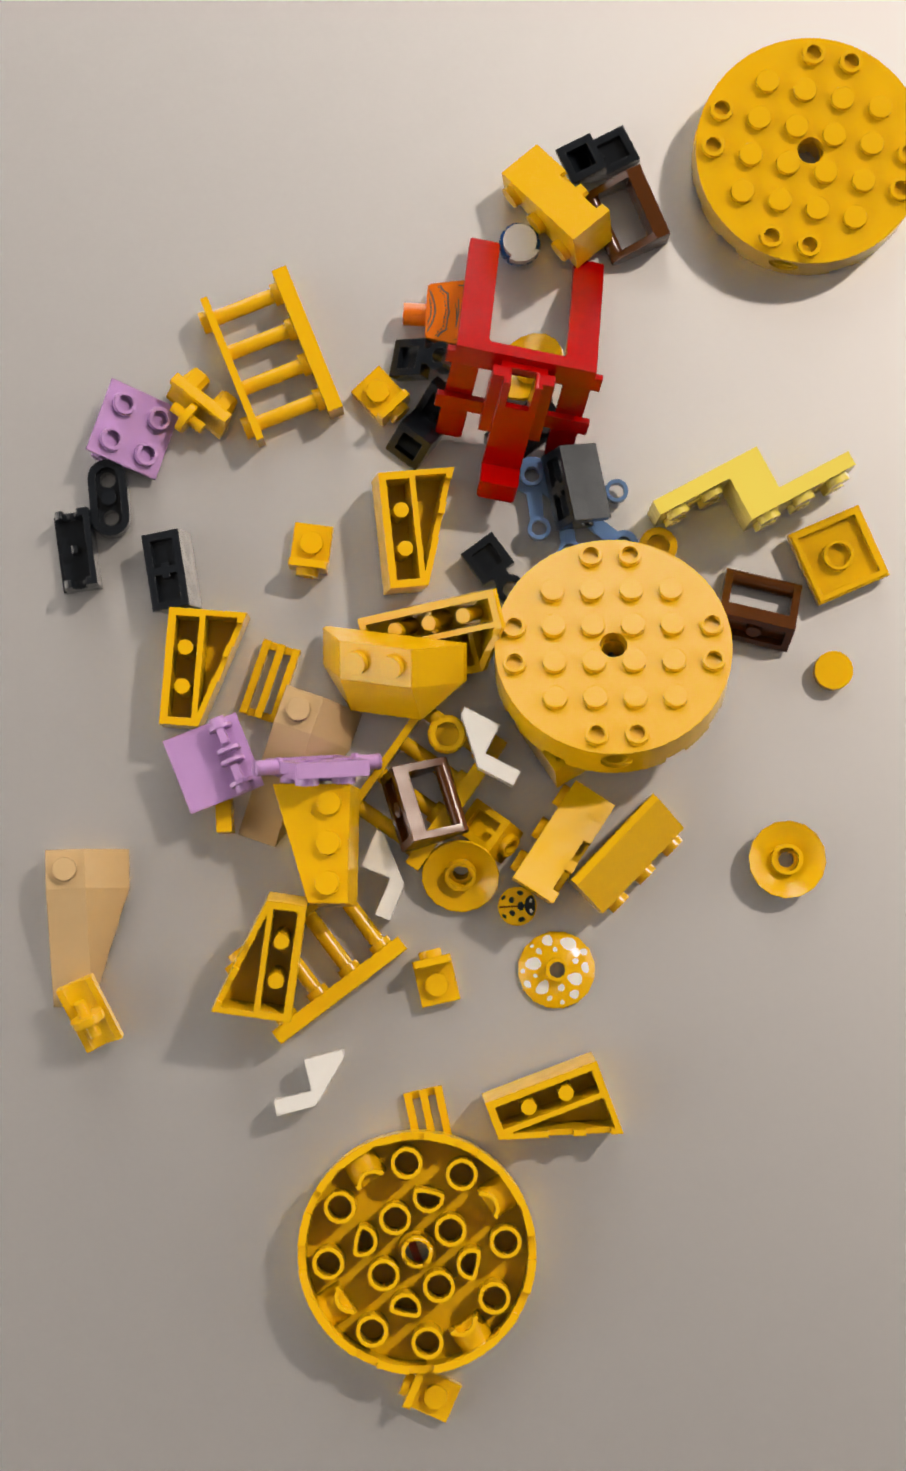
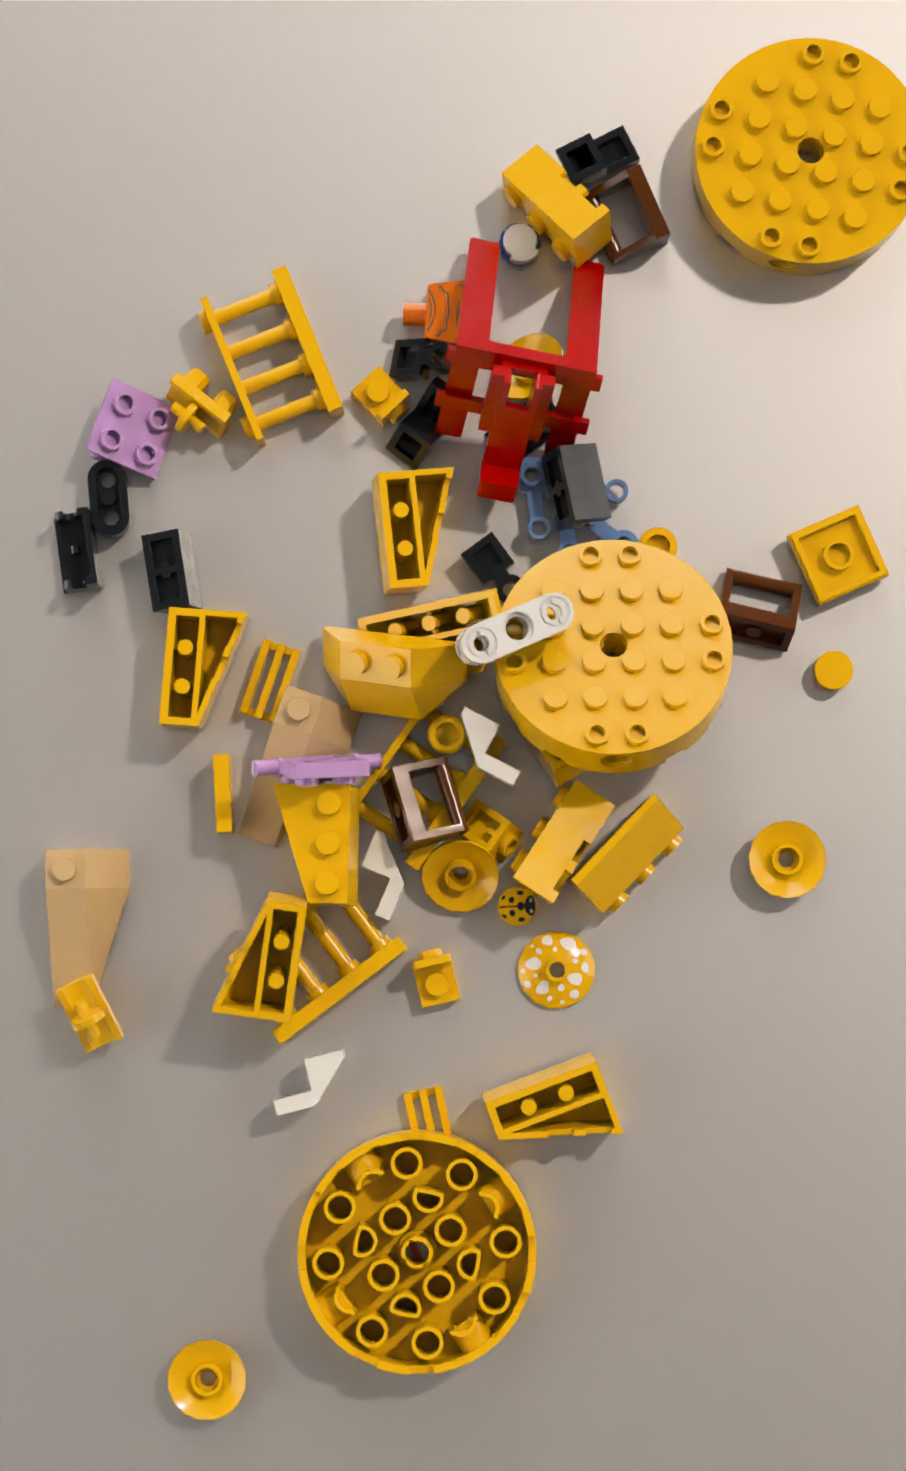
(202, 1399): none -> yellow dish
(212, 762): lavender hinge -> none
(311, 550): yellow bracket -> none
(430, 1394): yellow bracket -> none
(533, 620): none -> white piece
(750, 491): light yellow bracket -> none

